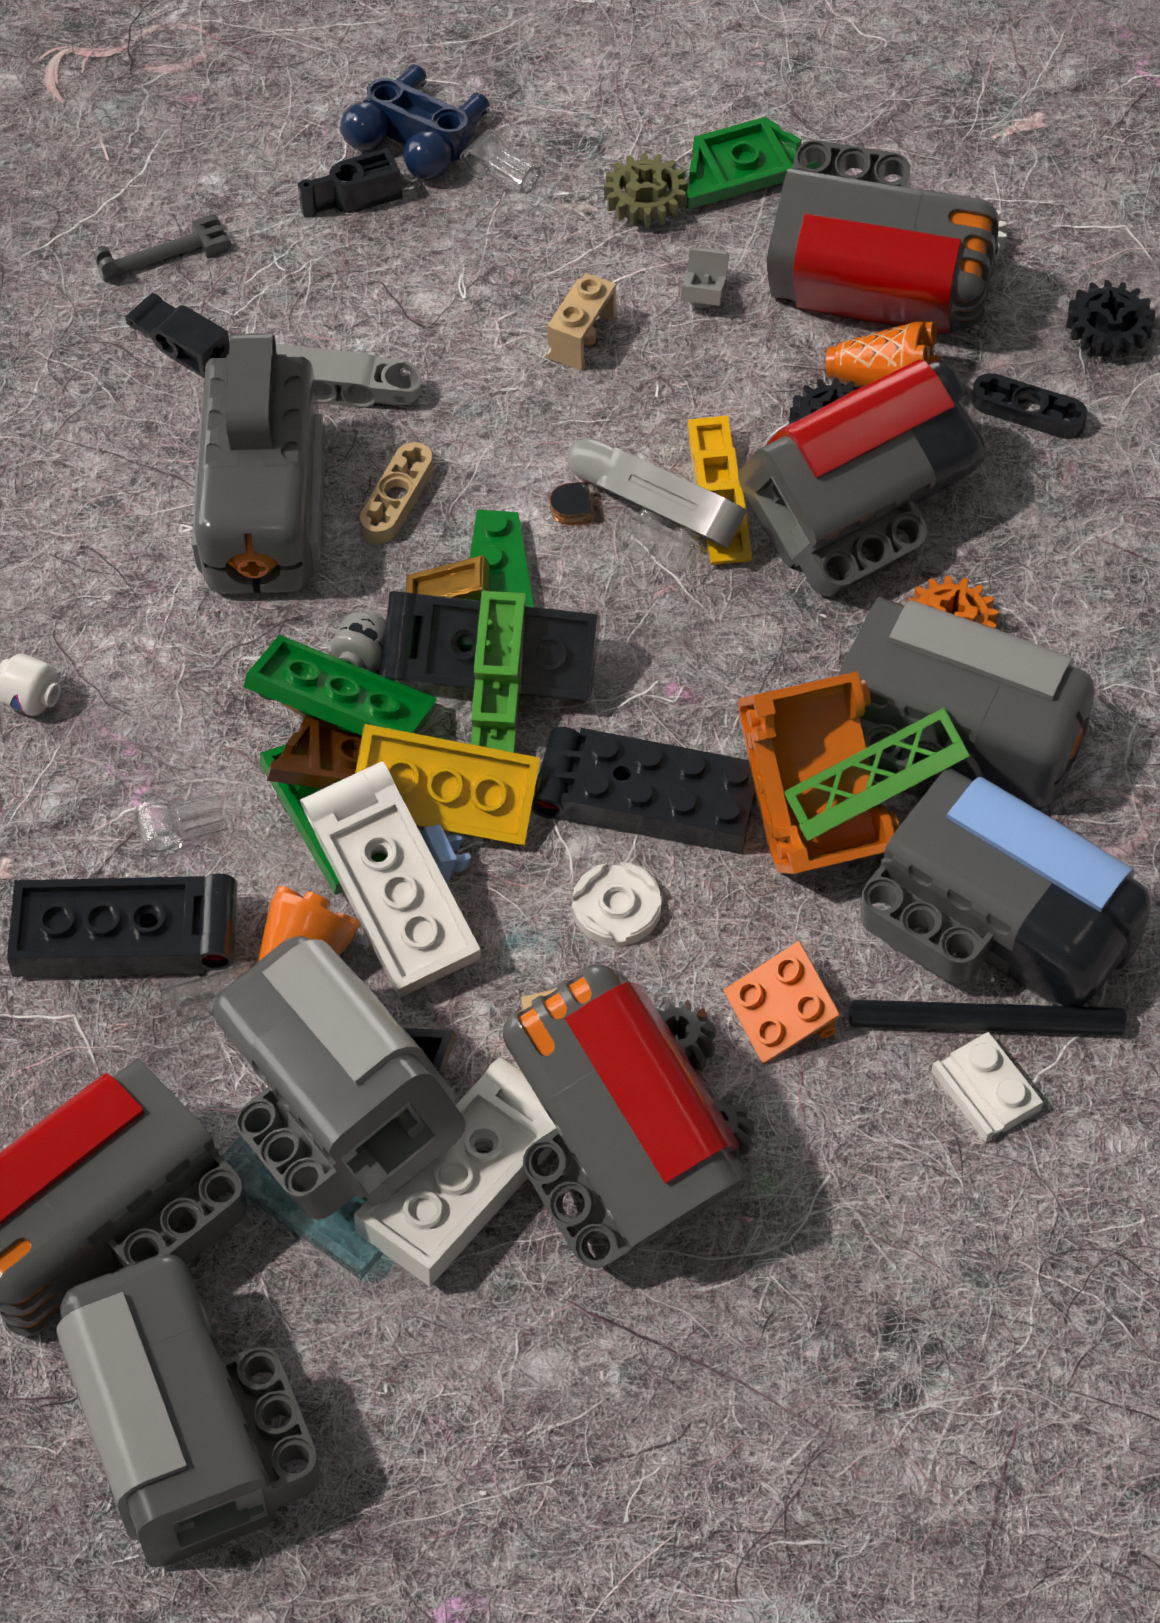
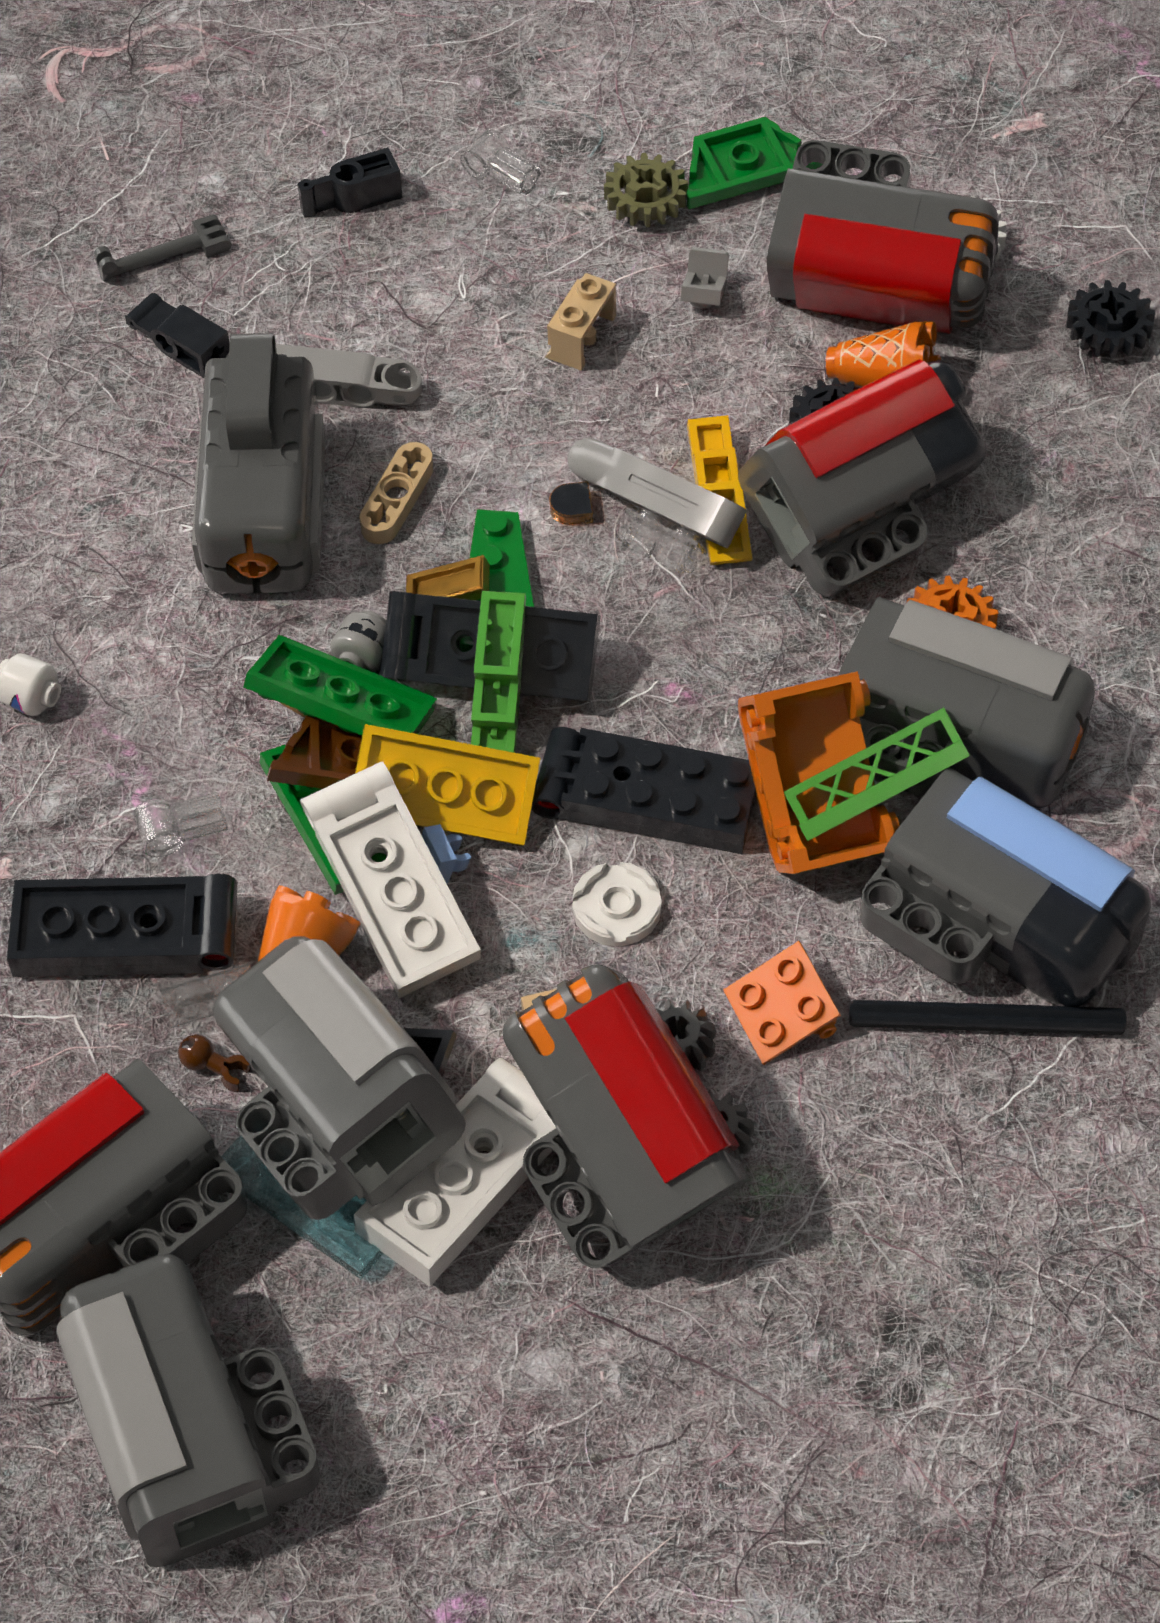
(202, 1056): none -> reddish brown arm
(429, 127): dark blue piece -> none
(987, 1087): white plate -> none
(1038, 420): black beam -> none

